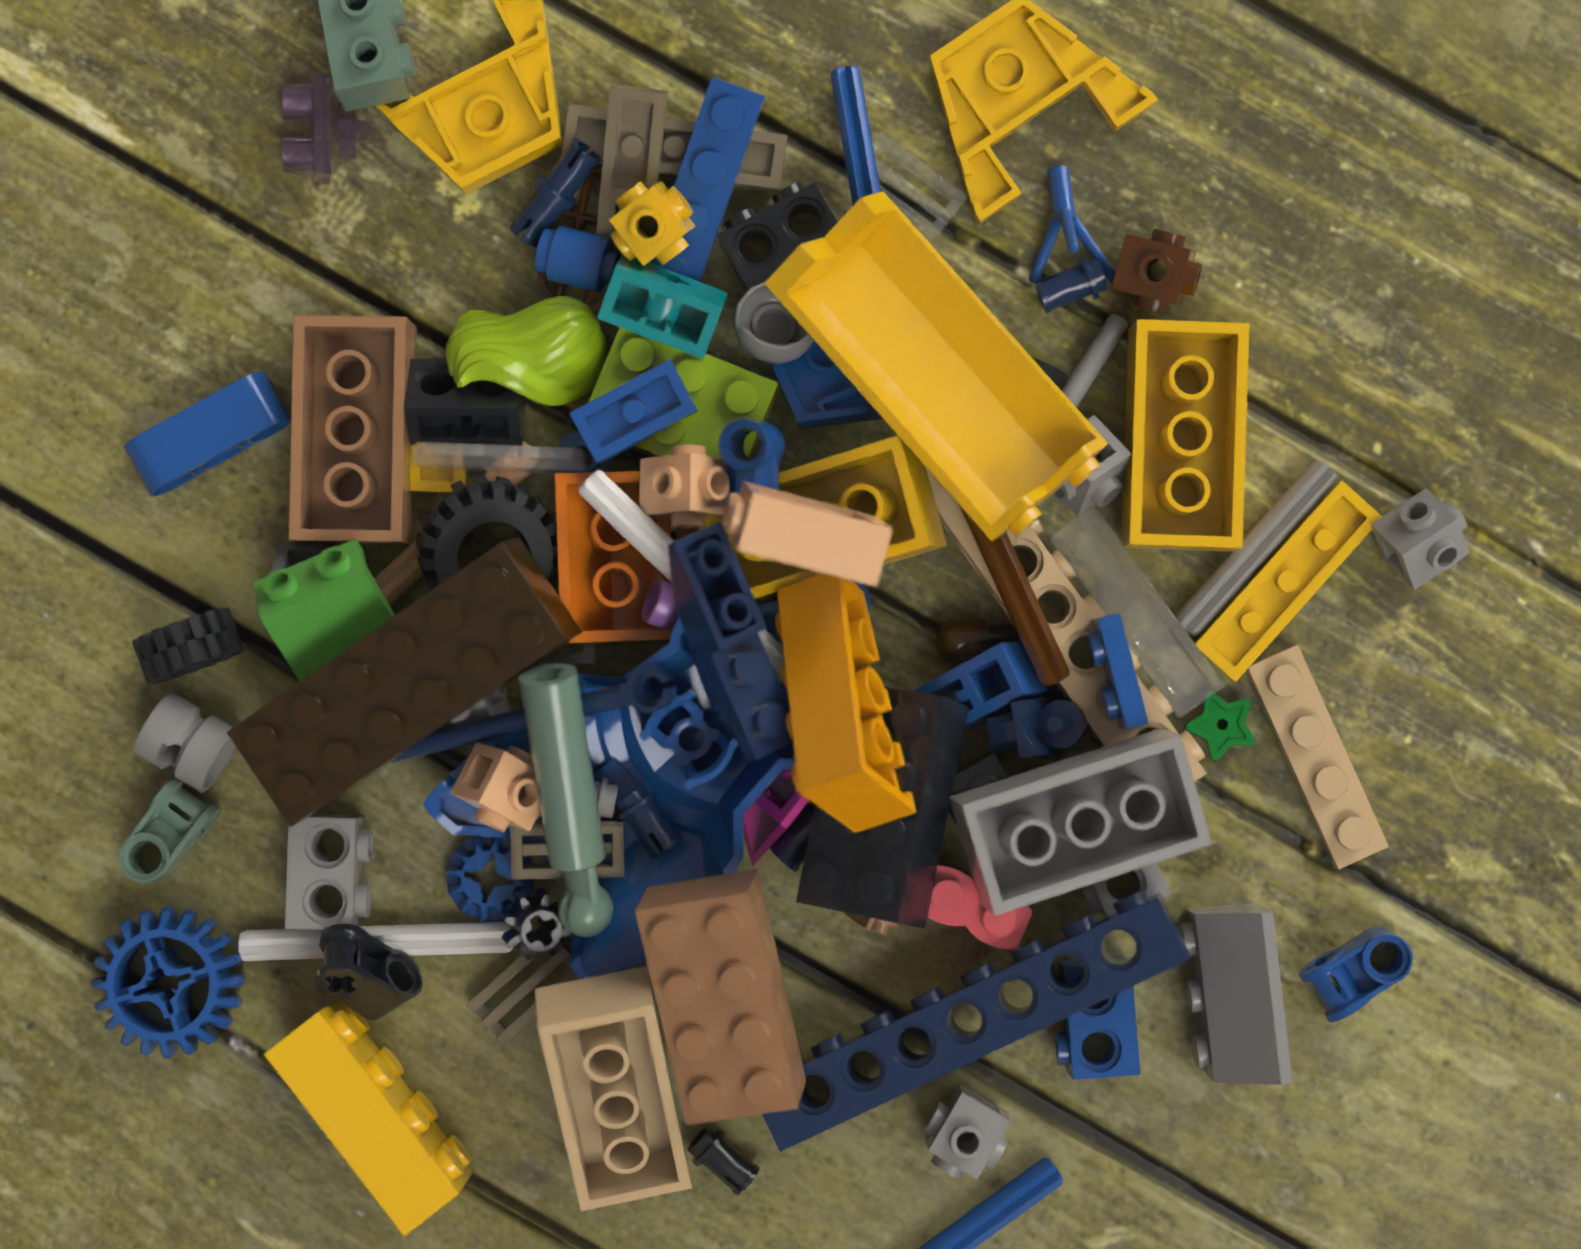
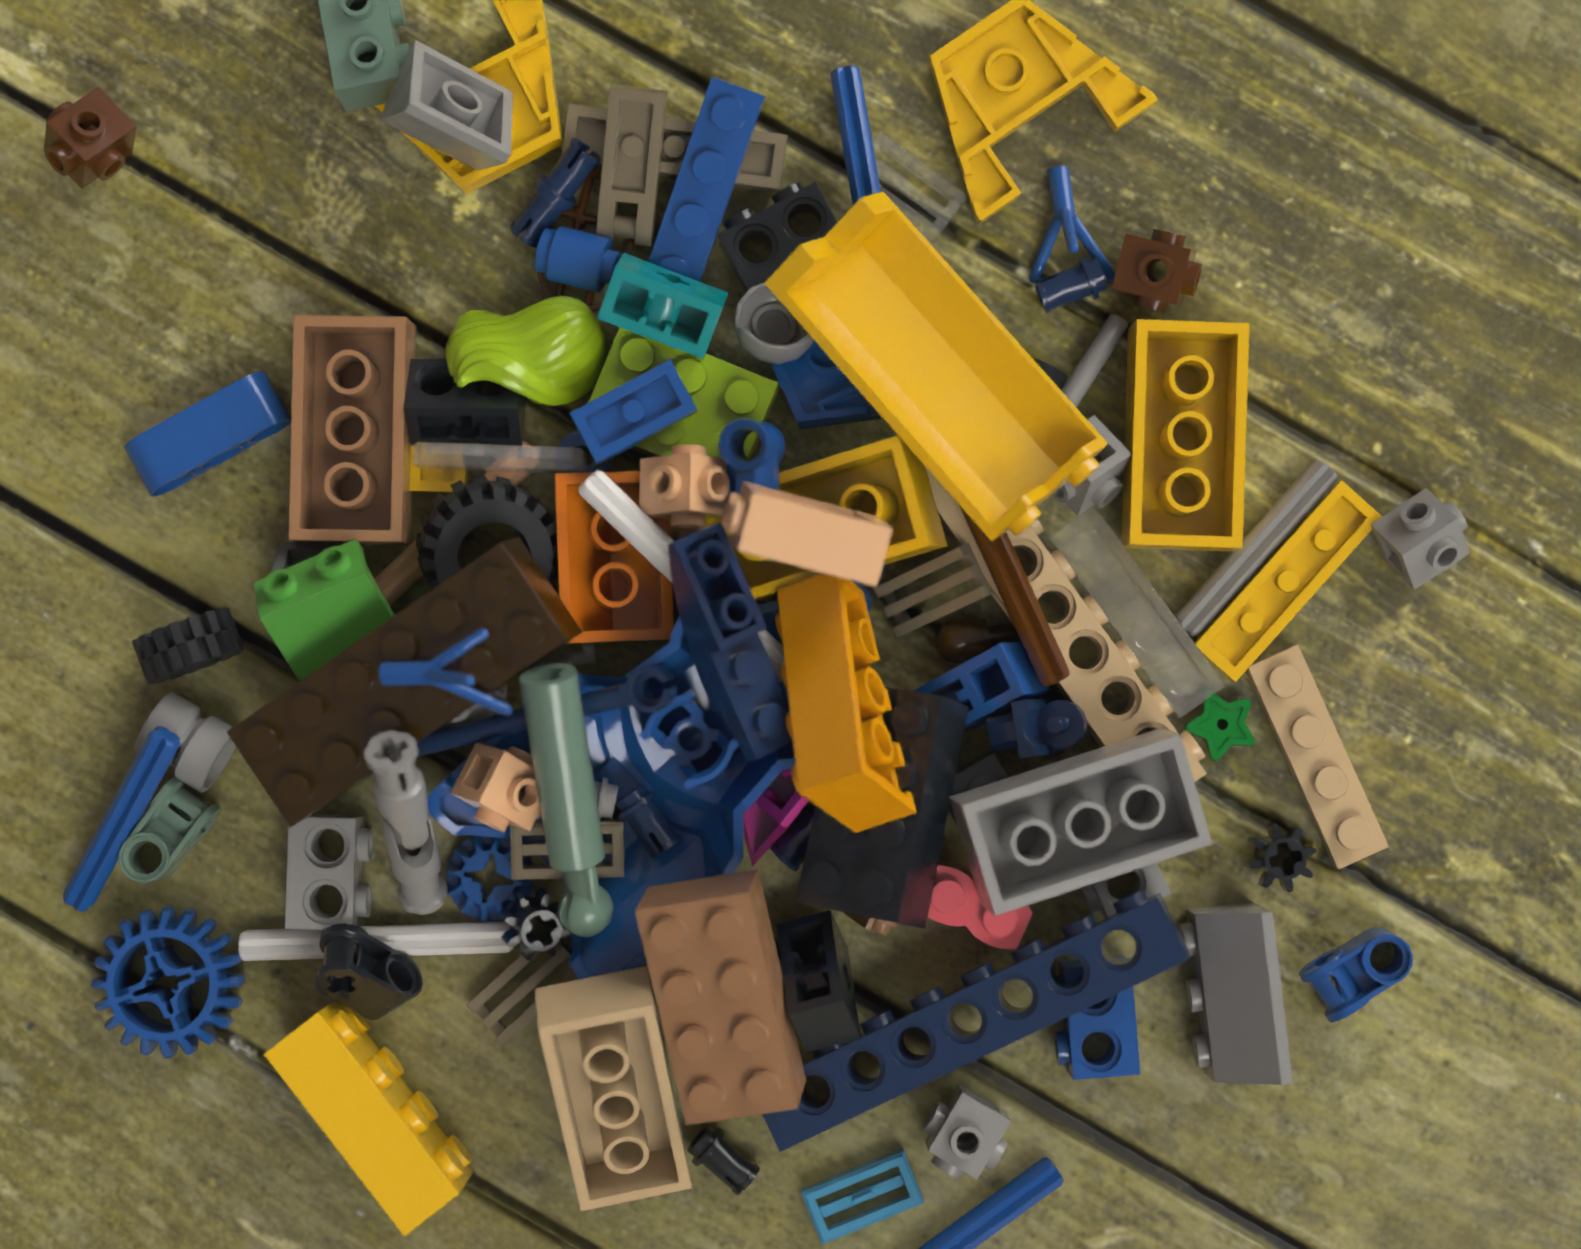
(88, 138): none -> reddish brown brick
(121, 818): none -> blue axle
(313, 154): hips -> none
(410, 837): none -> light grey piece
(431, 674): none -> blue plant
(451, 108): none -> light grey slope
(661, 606): medium lavender hinge -> none
(671, 214): yellow brick -> none
(818, 981): none -> black brick
(855, 1175): none -> dark azure tile
(898, 606): none -> dark tan tile
(1122, 696): blue plate -> none
(1292, 866): none -> black gear

